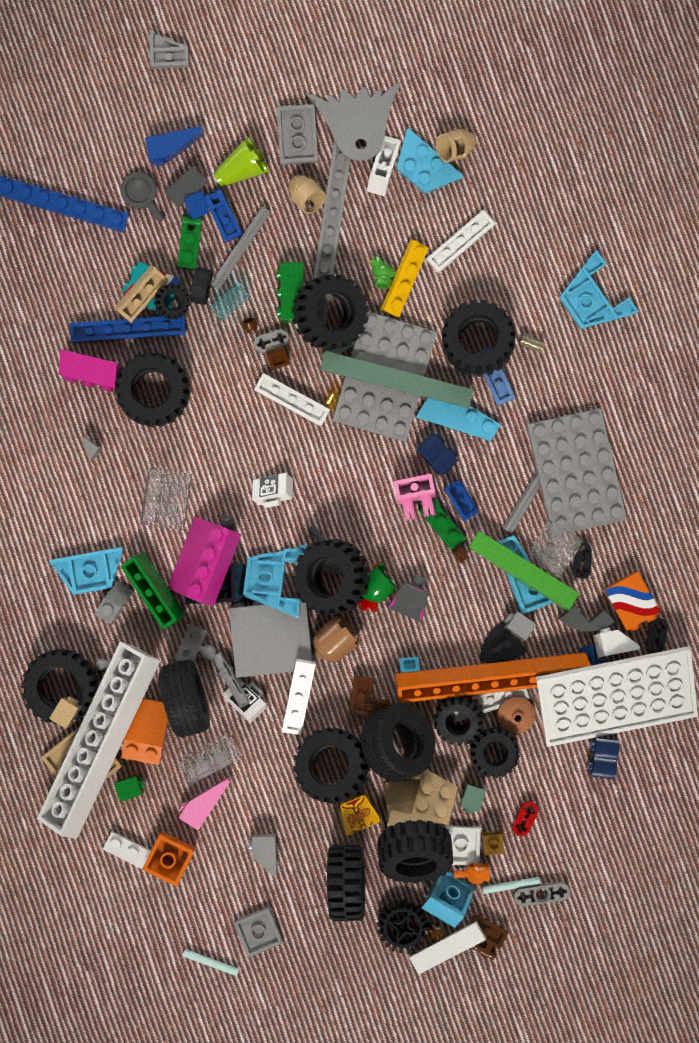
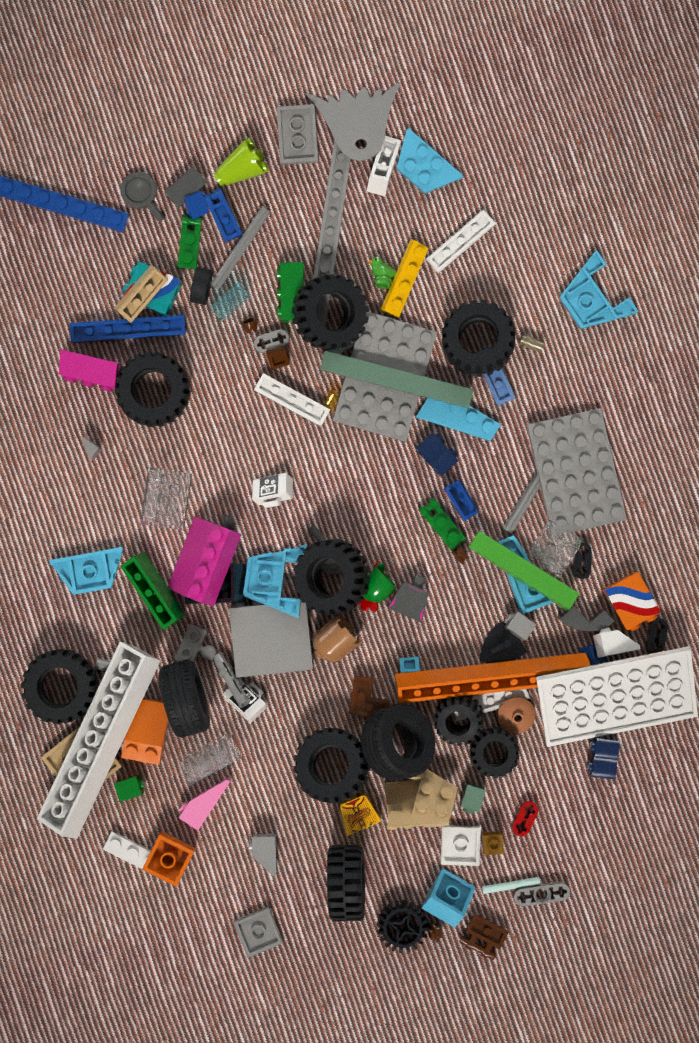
(65, 712): tan brick -> none
(114, 603): light grey slope -> none
(167, 53): light grey wing -> none
(167, 146): blue slope -> none
(183, 301): black tyre -> none
(210, 962): light aqua piece -> none
(298, 696): white plate -> none
(305, 189): tan helmet -> none
(415, 489): bright pink brick -> none
(415, 851): black tyre -> none
(447, 947): white tile -> none
(455, 145): tan helmet -> none
(475, 873): orange piece -> none

